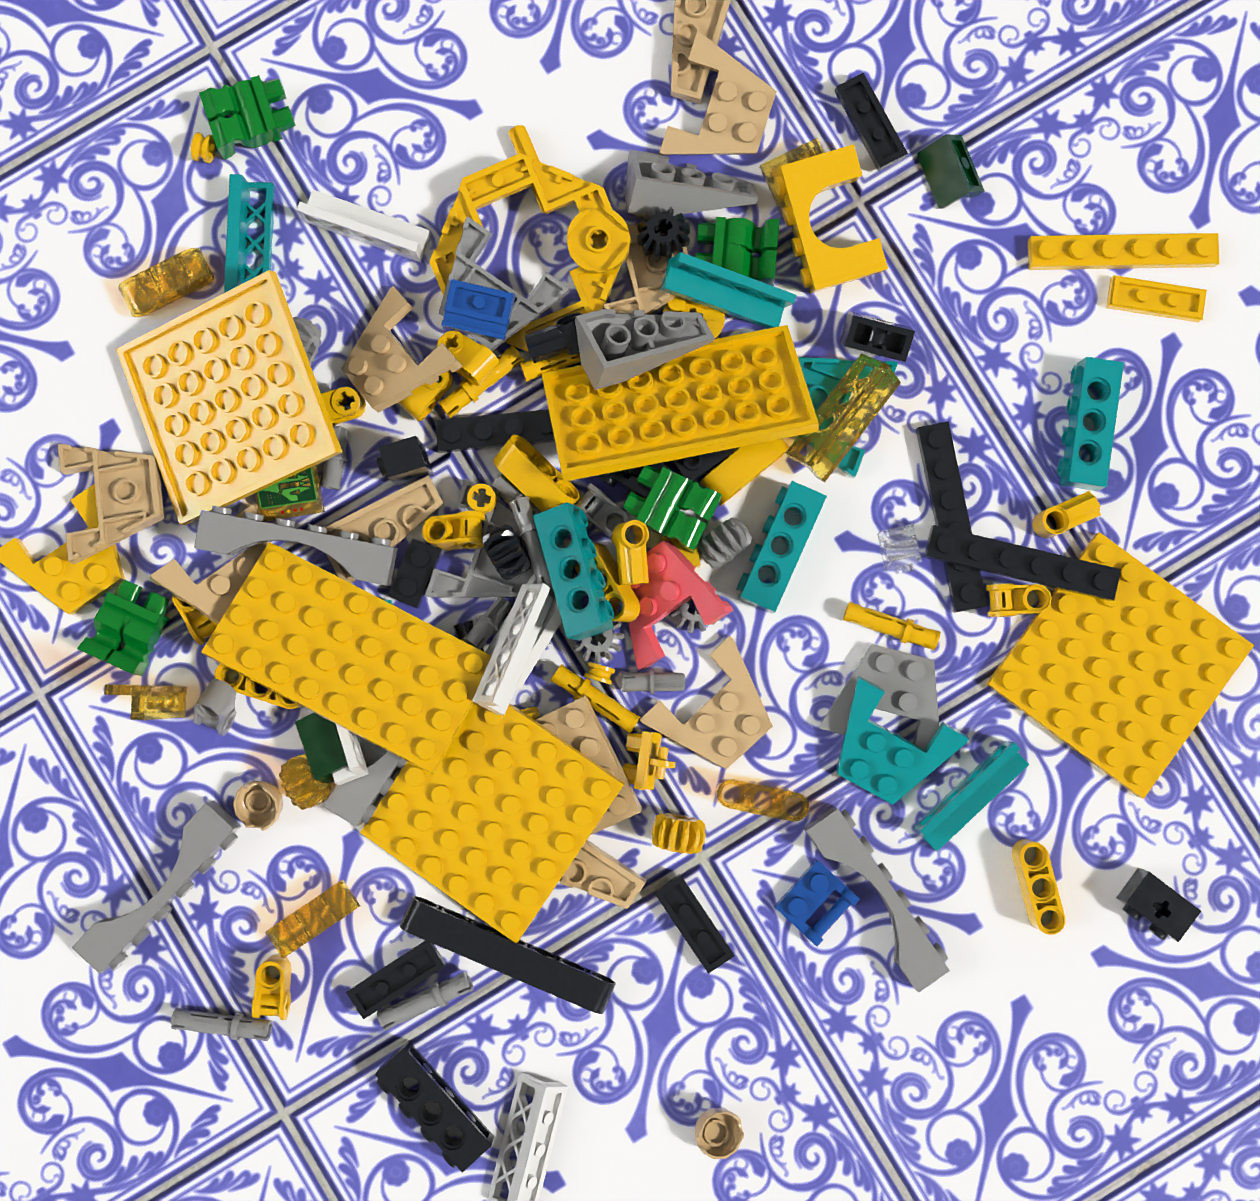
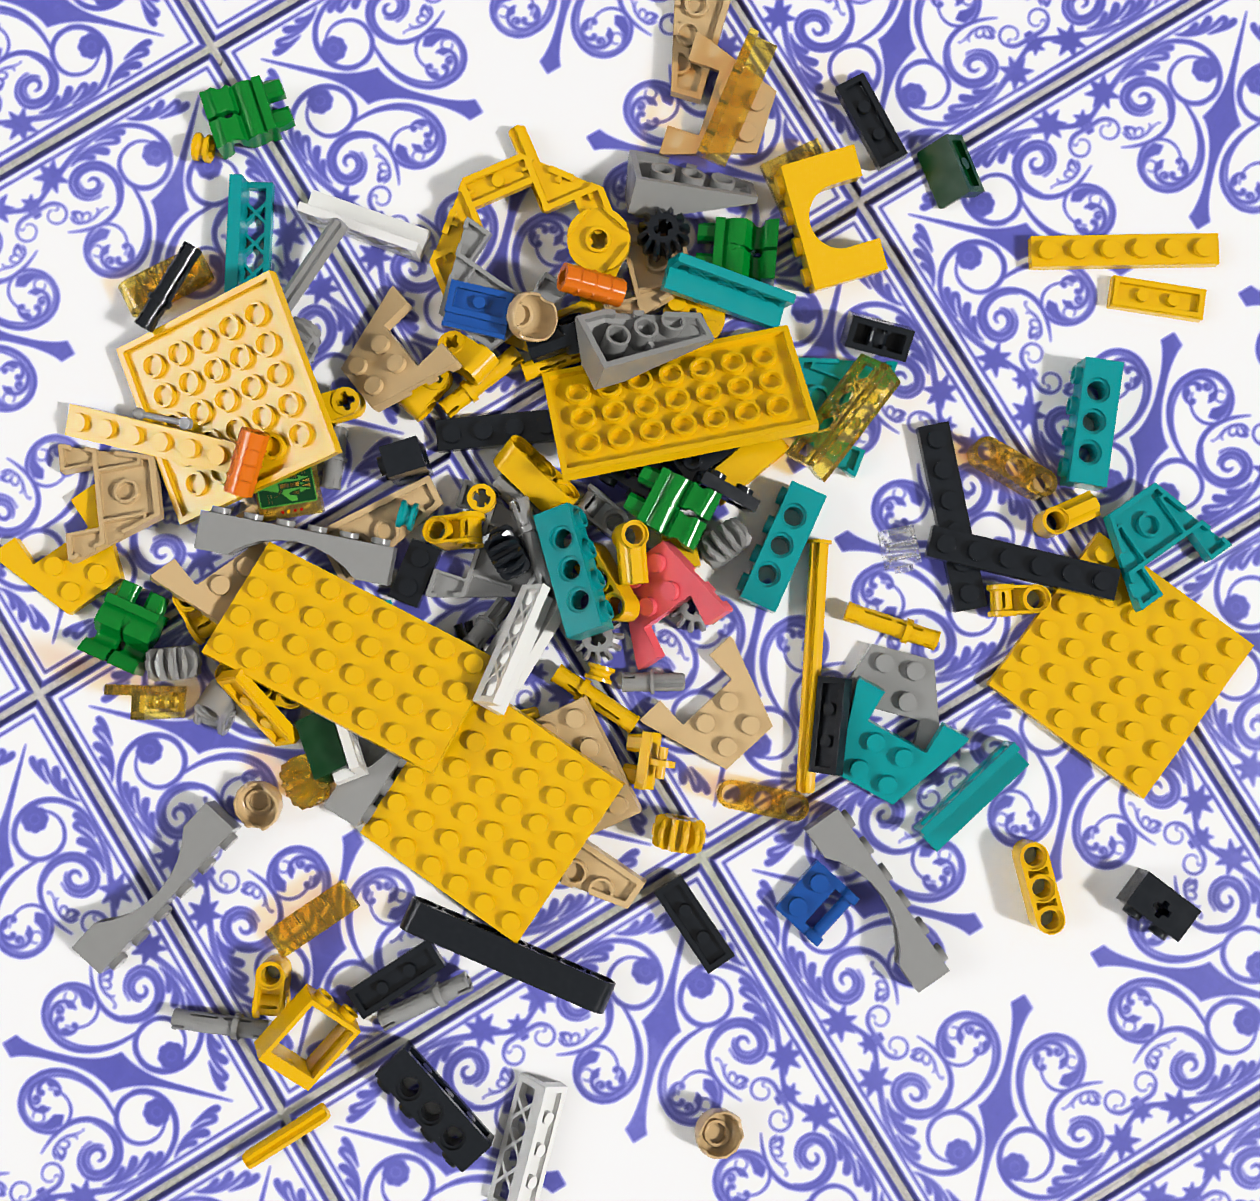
(149, 438): none -> yellow plate
(171, 281): none -> black pin
(173, 663): none -> light grey gear
(184, 423): none -> light grey hinge
(246, 462): none -> orange axle
(258, 707): none -> yellow tile
(286, 1136): none -> yellow axle
(288, 1063): none -> yellow window
(314, 261): none -> light grey axle
(407, 515): none -> teal bush
(532, 317): none -> tan hair
(591, 284): none -> orange axle
(736, 99): none -> clear yellow fence
(738, 495): none -> black plate
(811, 658): none -> yellow axle
(830, 725): none -> black plate
(1027, 468): none -> clear yellow beam
(1146, 529): none -> teal wing

